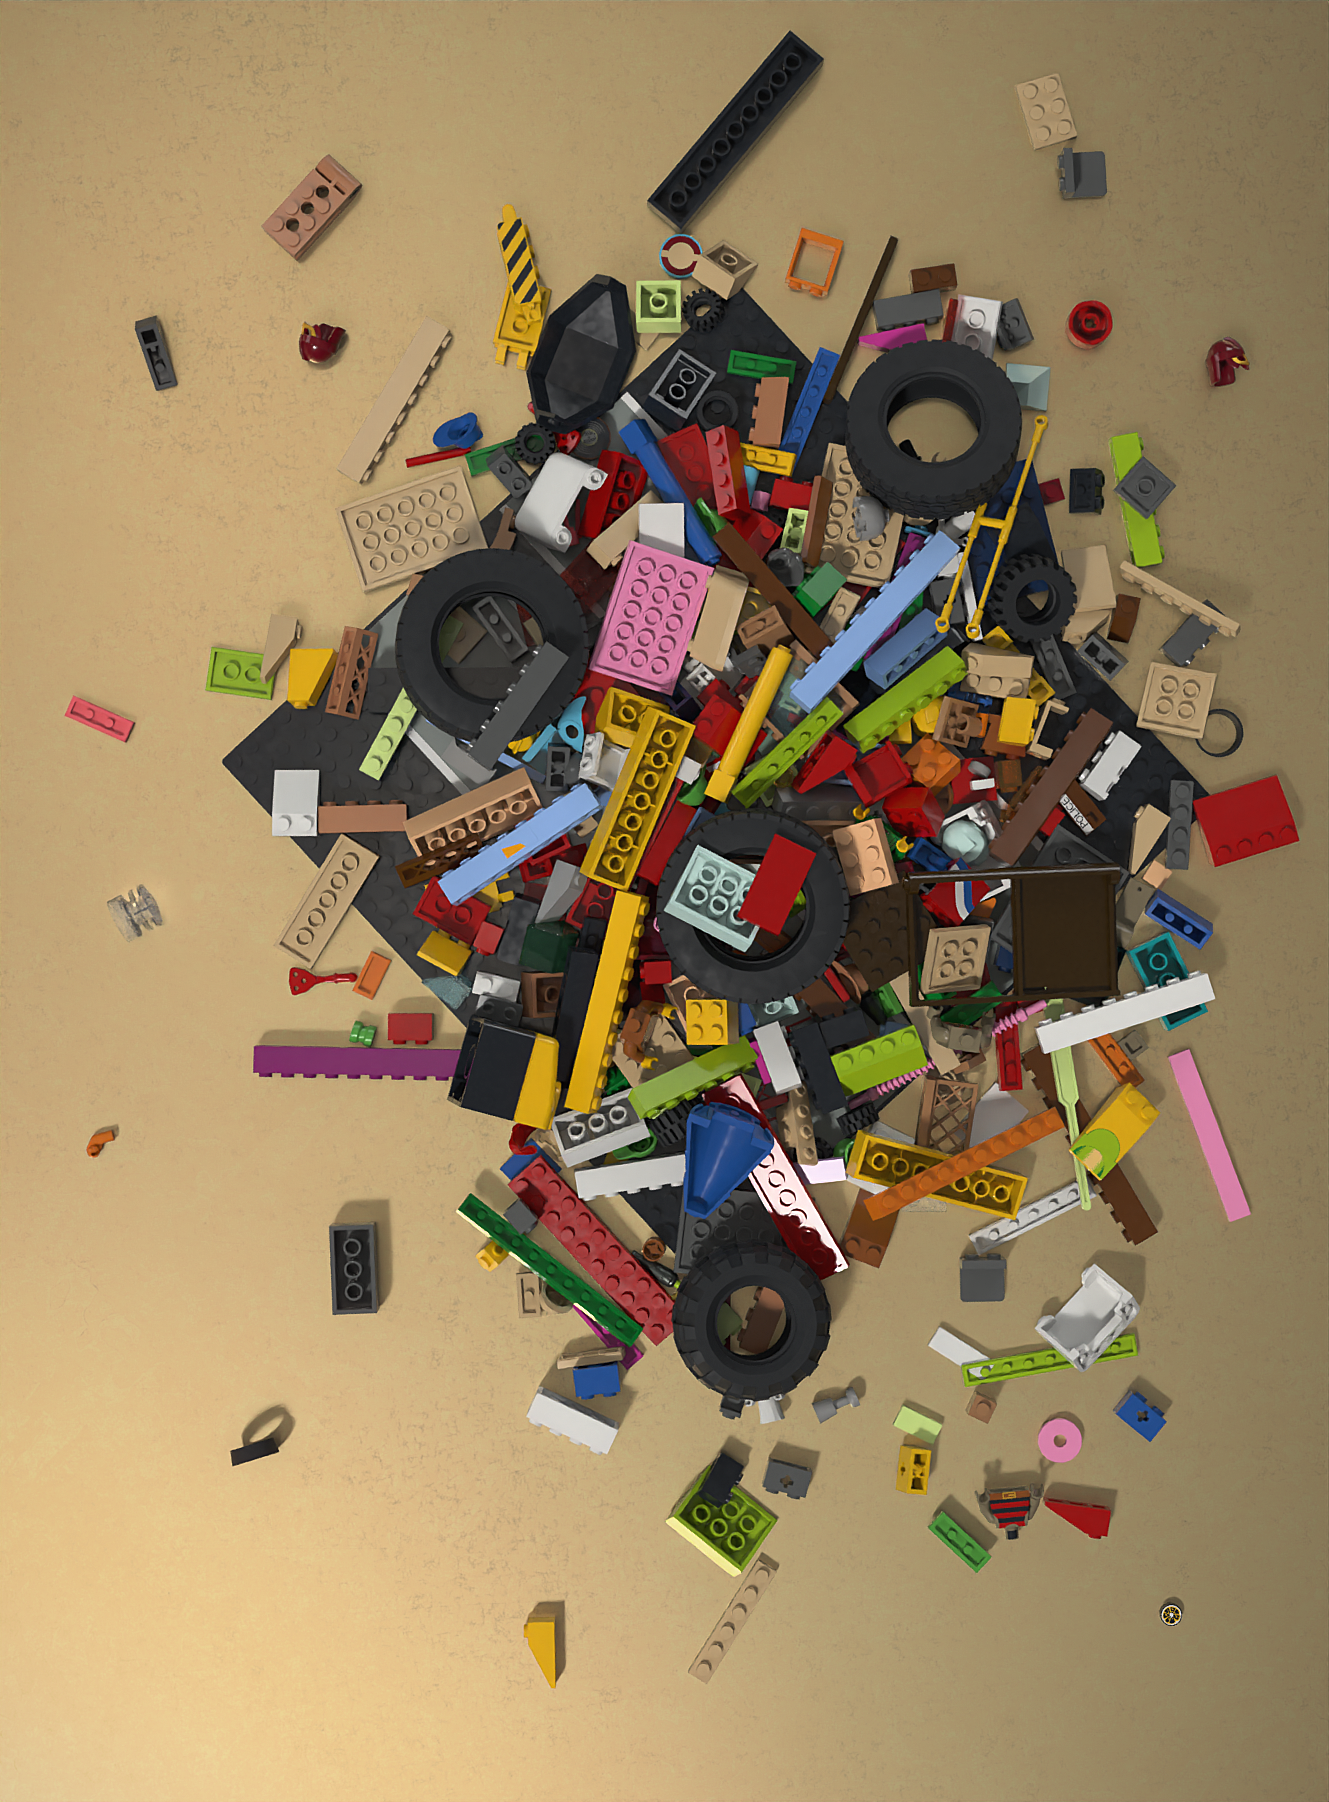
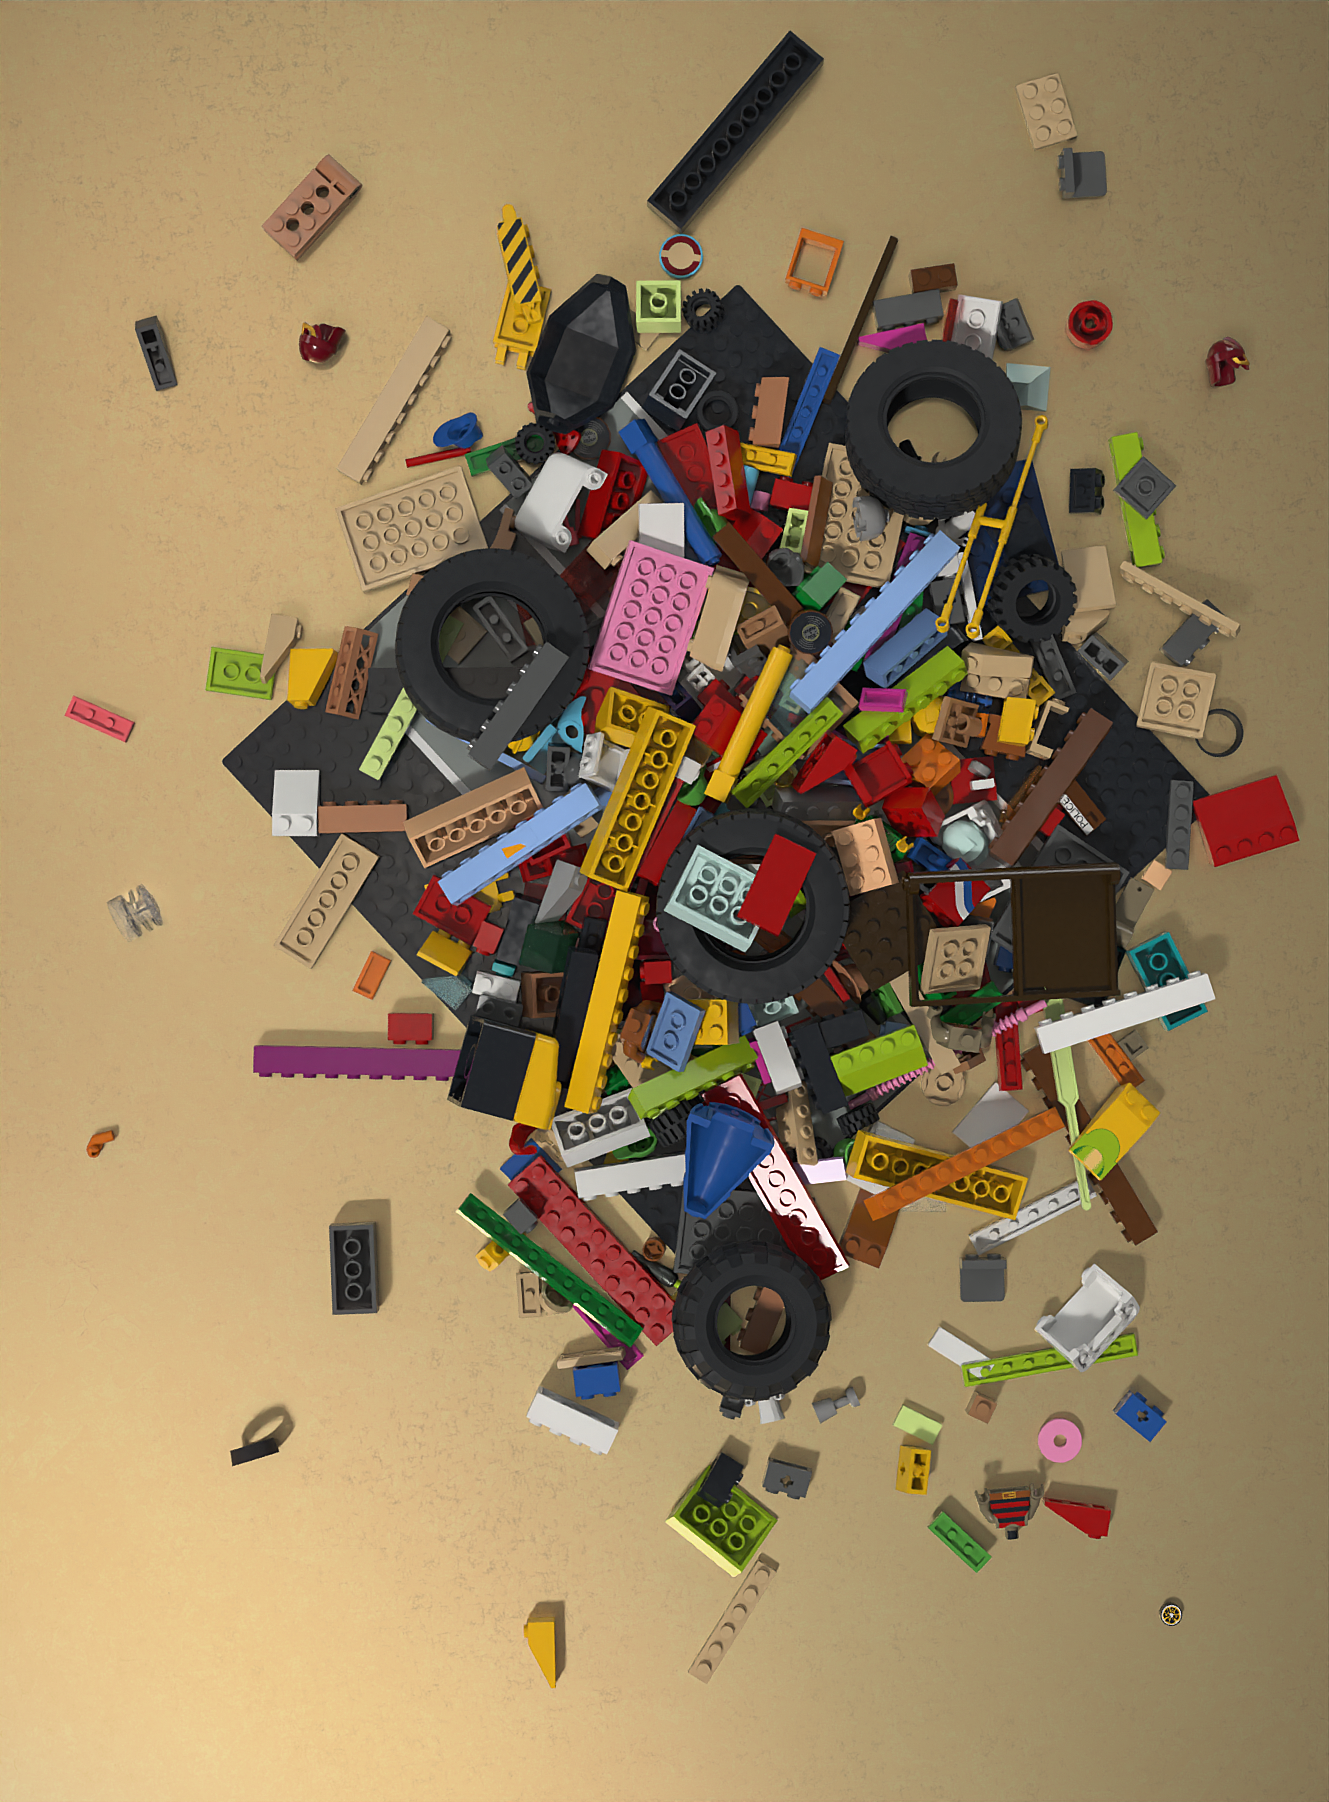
(312, 980): red piece -> none
(362, 1033): bright green wheel -> none
(414, 871): reddish brown fence -> none
(458, 758): light grey window -> none
(503, 968): none -> teal plate
(675, 1031): none -> medium blue plate
(724, 269): tan slope -> none
(760, 366): green plate -> none
(810, 631): none -> black tile
(883, 699): none -> dark pink tile
(928, 1106): medium nougat fence -> none
(1008, 775): clear orange brick -> none
(1051, 491): dark red plate -> none
(1108, 765): white wedge -> none
(1123, 618): reddish brown slope -> none
(1145, 832): tan slope -> none
(1179, 919): blue brick -> none
(1209, 1135): bright pink tile -> none

